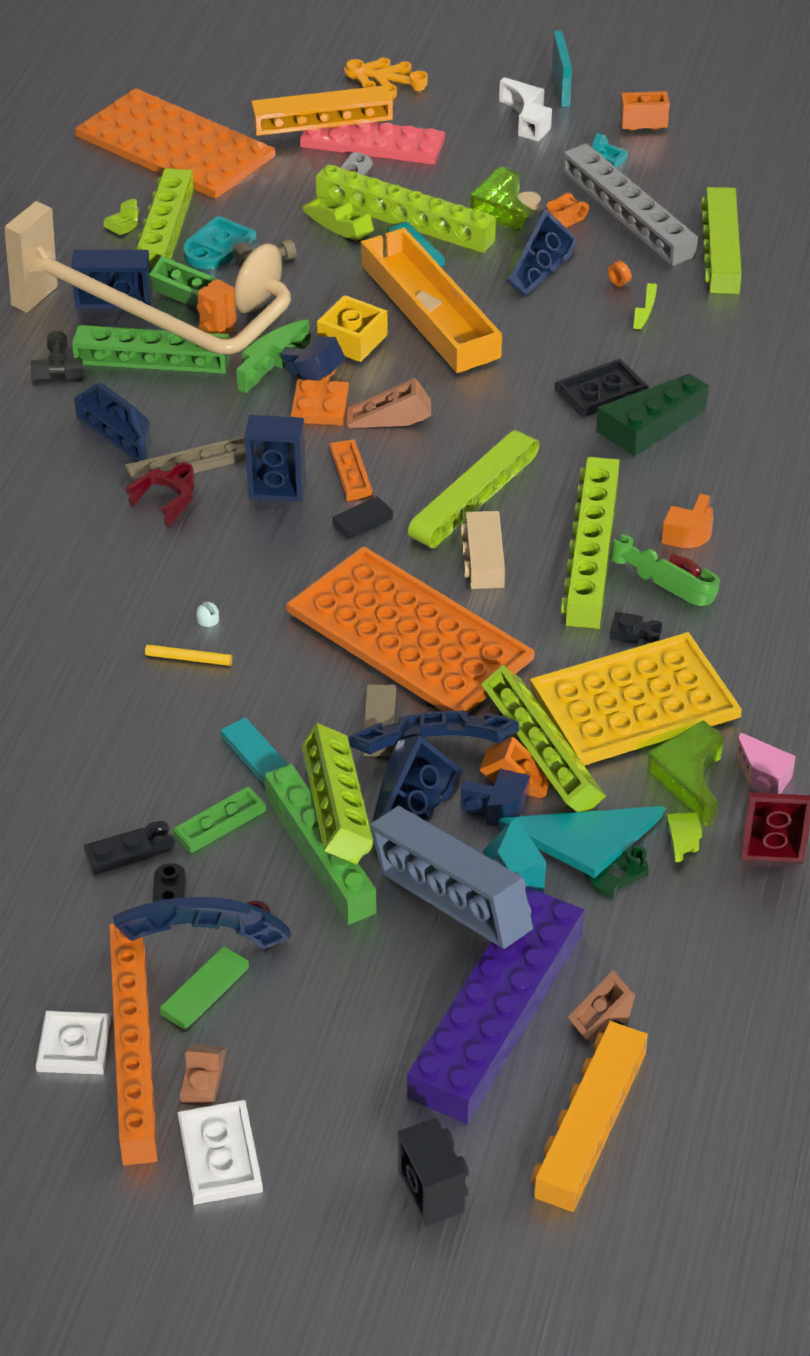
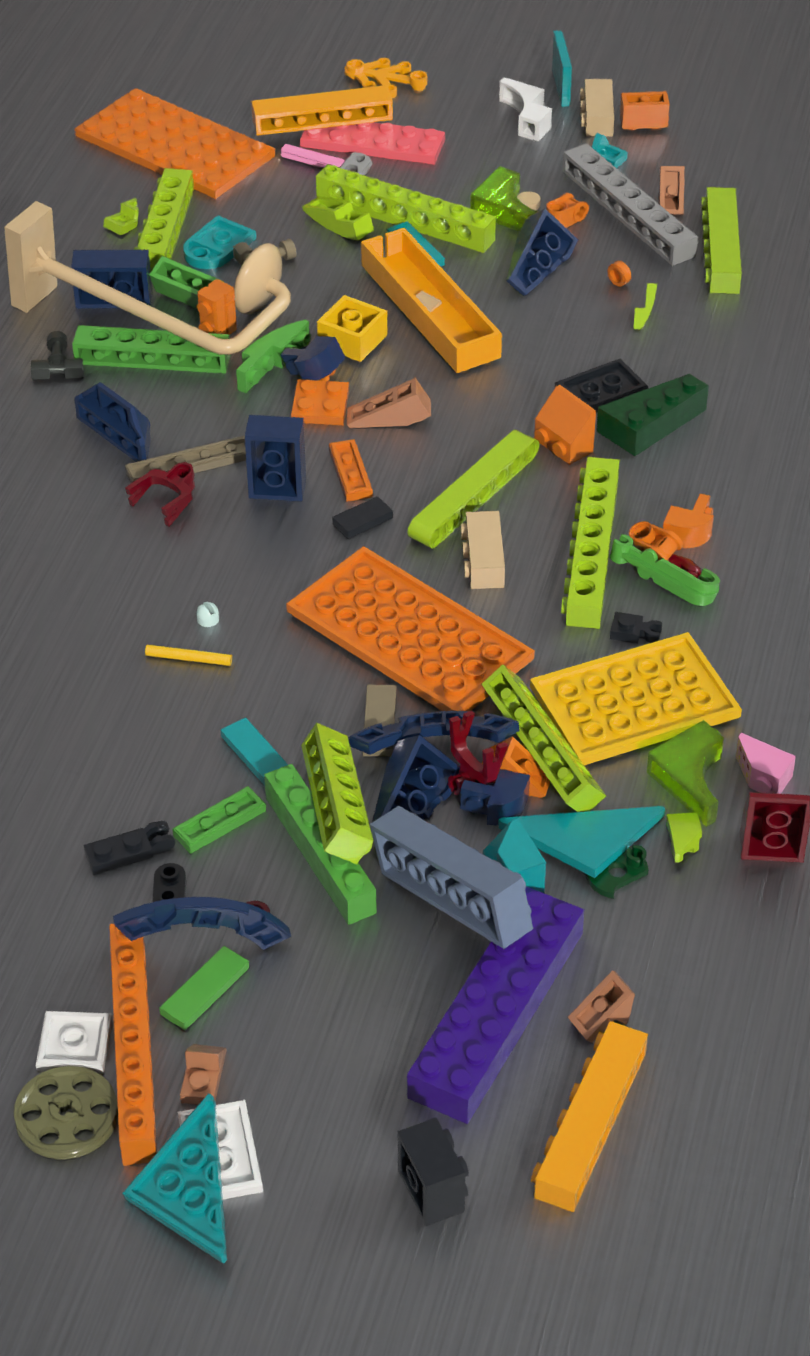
(70, 1123): none -> olive wedge
(185, 1184): none -> teal tile
(309, 157): none -> bright pink axle
(470, 767): none -> dark red piece
(566, 426): none -> orange slope
(597, 107): none -> tan brick
(653, 537): none -> orange piece
(672, 189): none -> nougat slope

